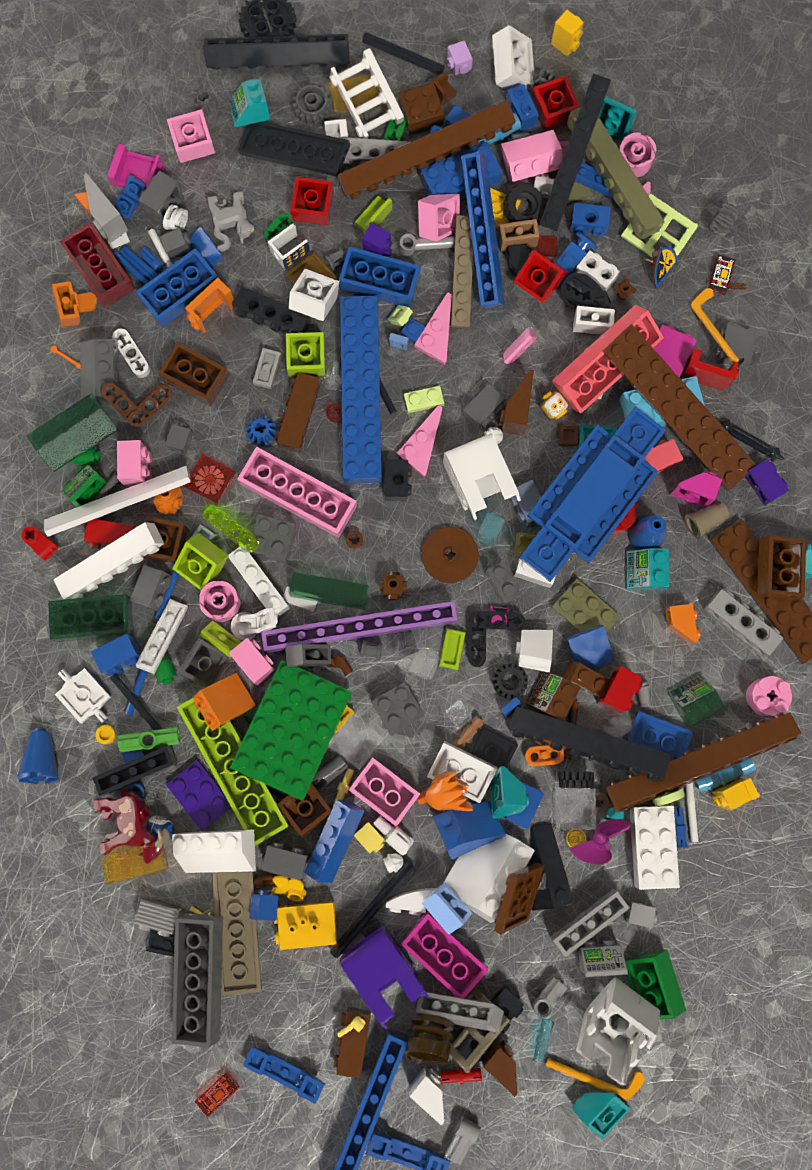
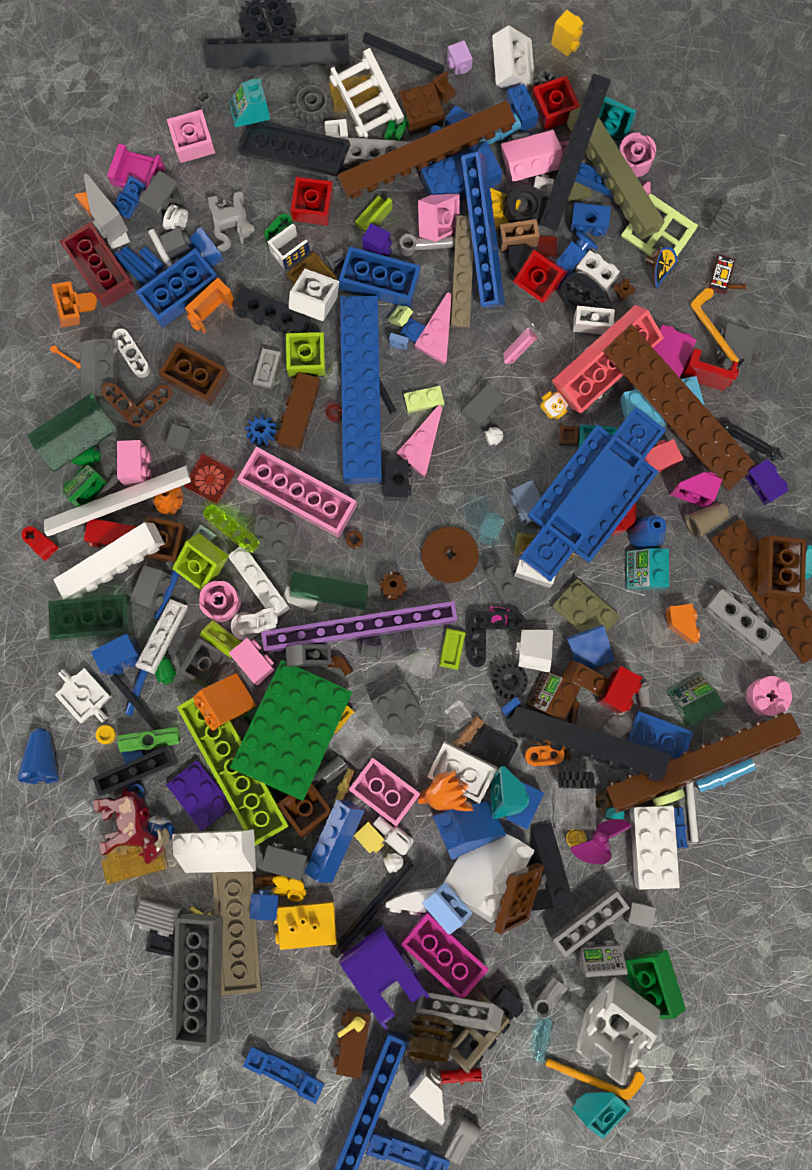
(216, 1094): clear red tile -> none
(478, 472): white piece -> none
(501, 1065): reddish brown slope -> none
(515, 416): reddish brown slope -> none
(735, 794): yellow hips -> none

